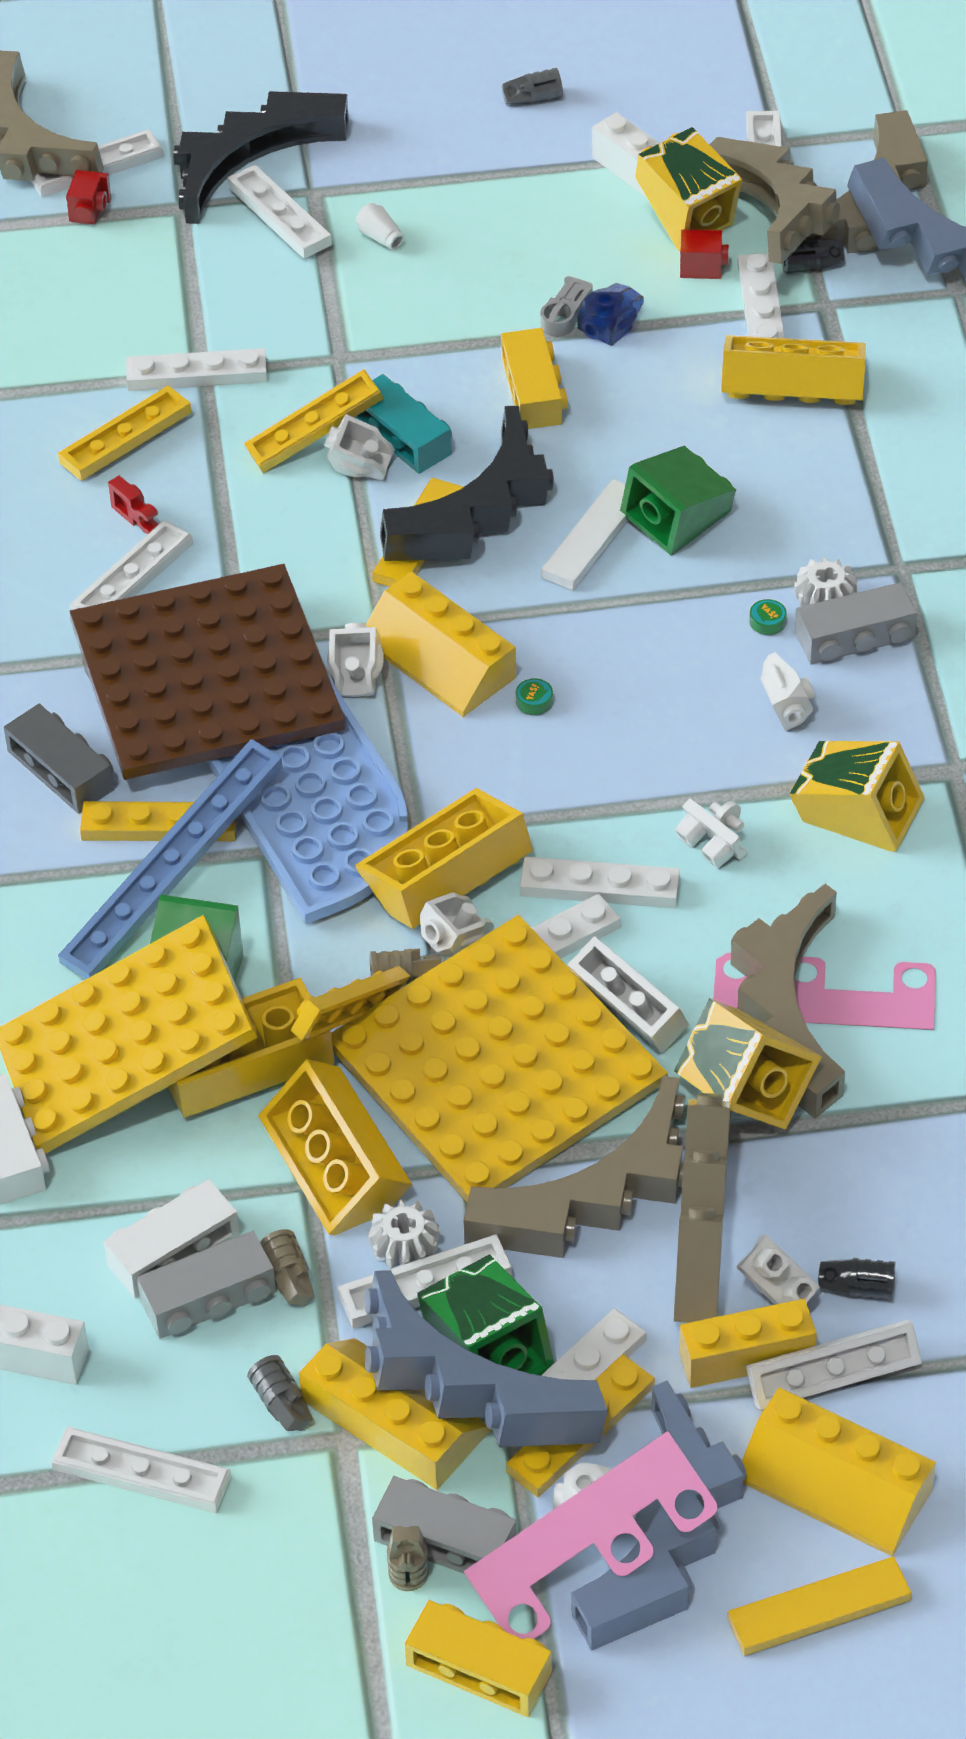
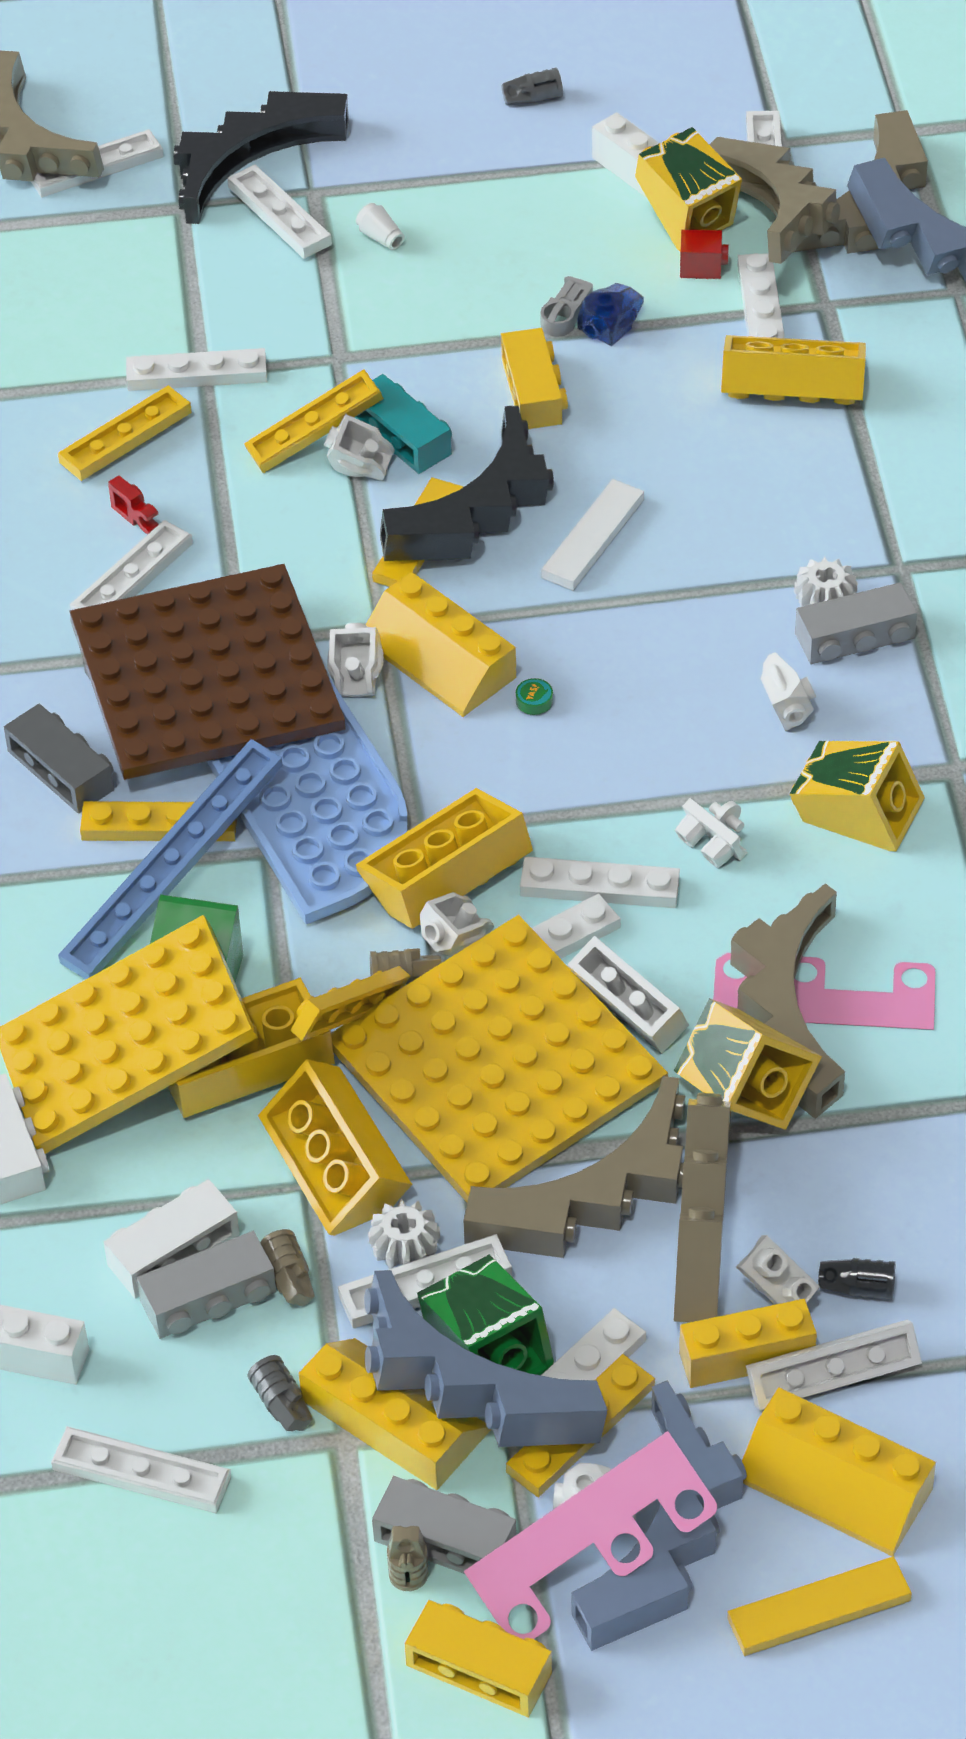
(87, 196): red brick -> none
(675, 497): green slope -> none
(767, 616): green tile -> none
(814, 255): black hinge -> none

